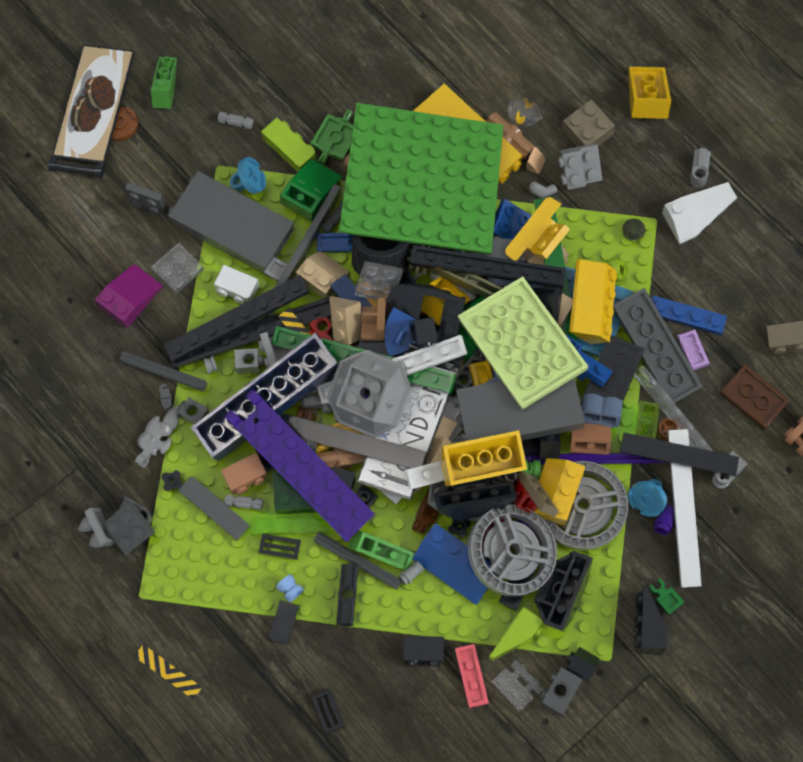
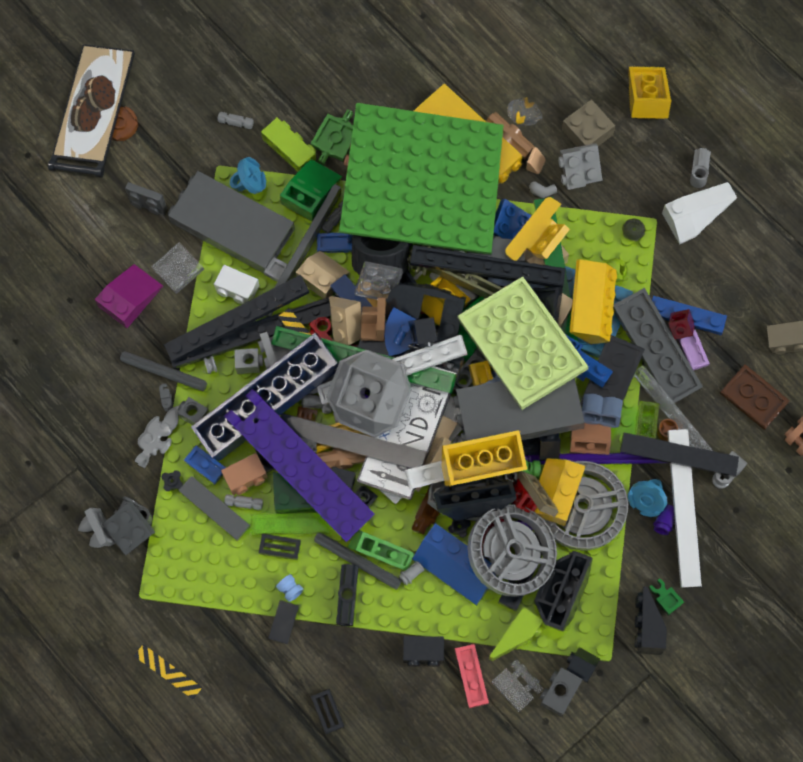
(164, 83): bright green slope -> none
(204, 464): none -> blue plate
(681, 324): none -> dark red brick

